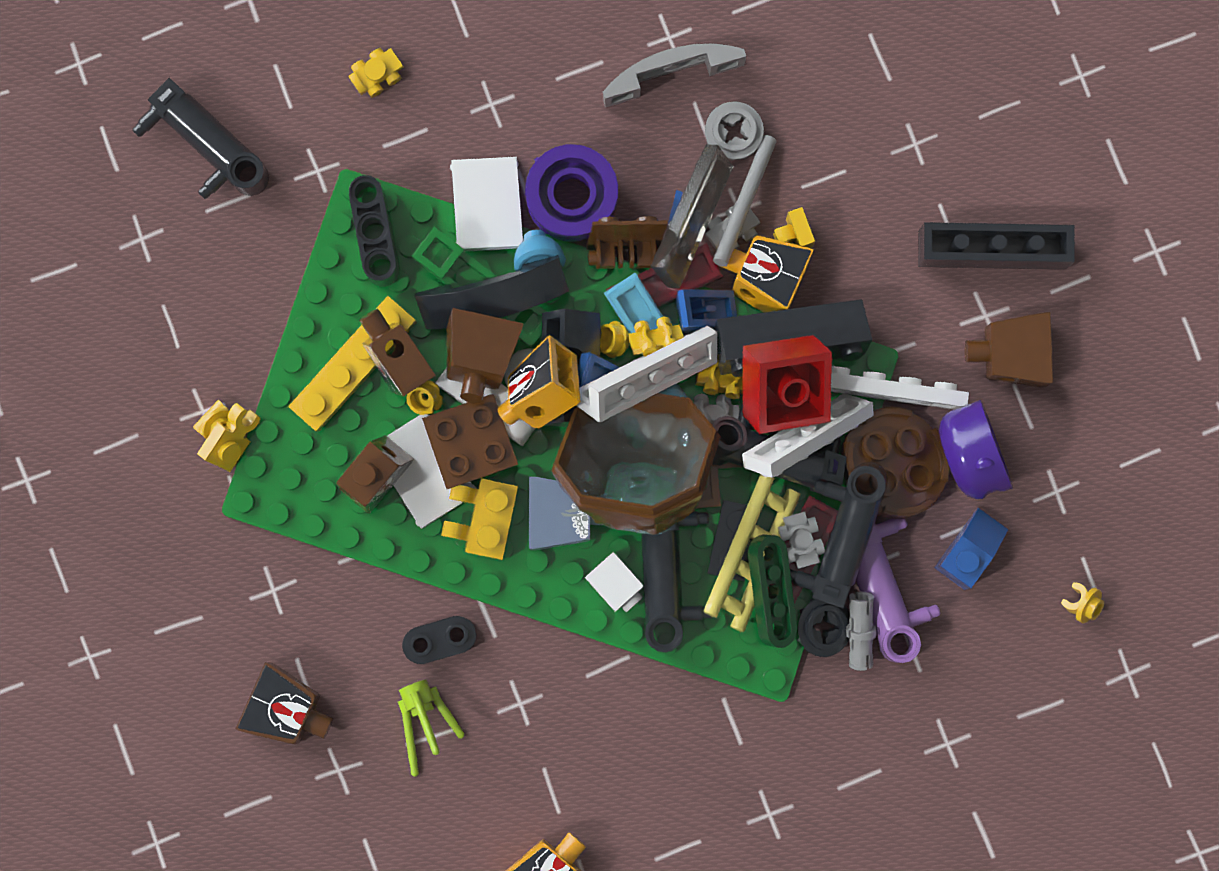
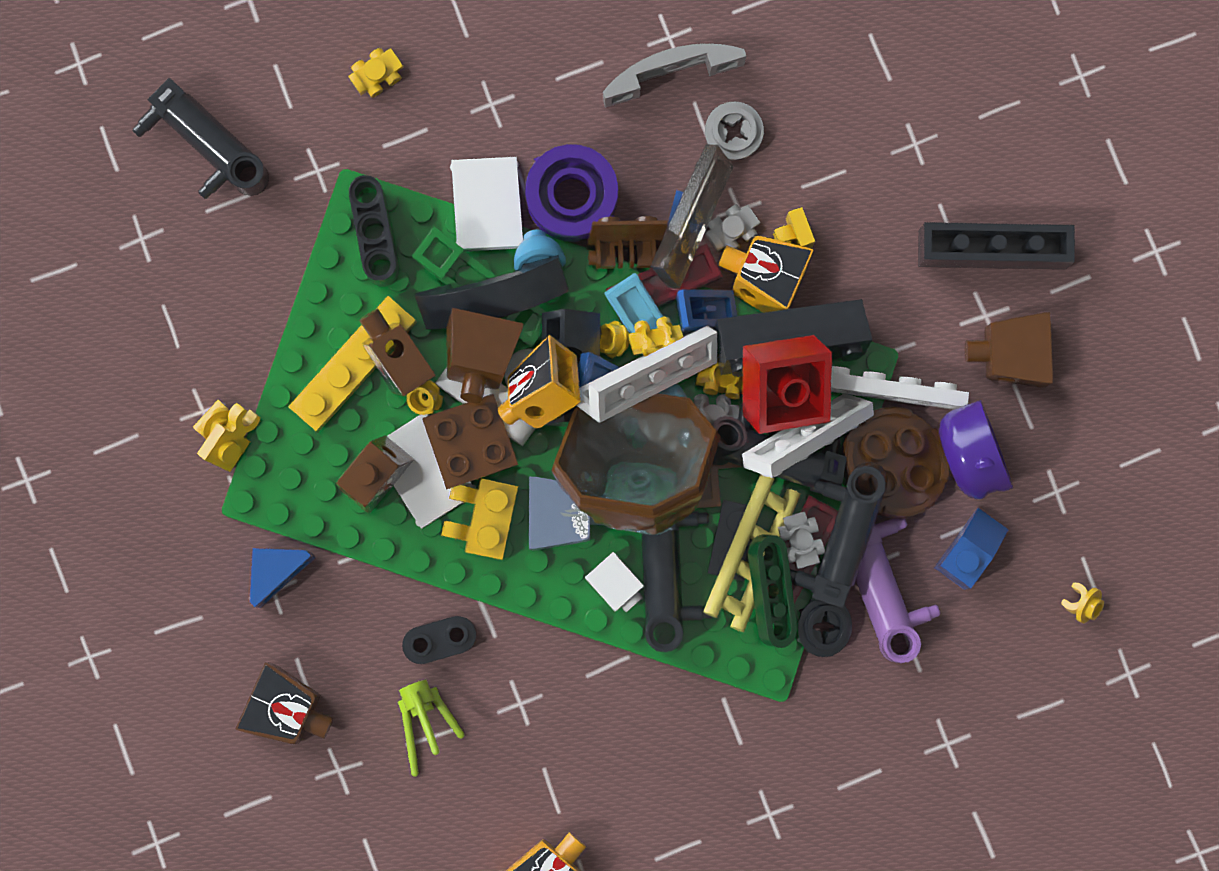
(274, 570): none -> blue slope
(744, 201): light grey bar -> none
(861, 631): light grey pin -> none

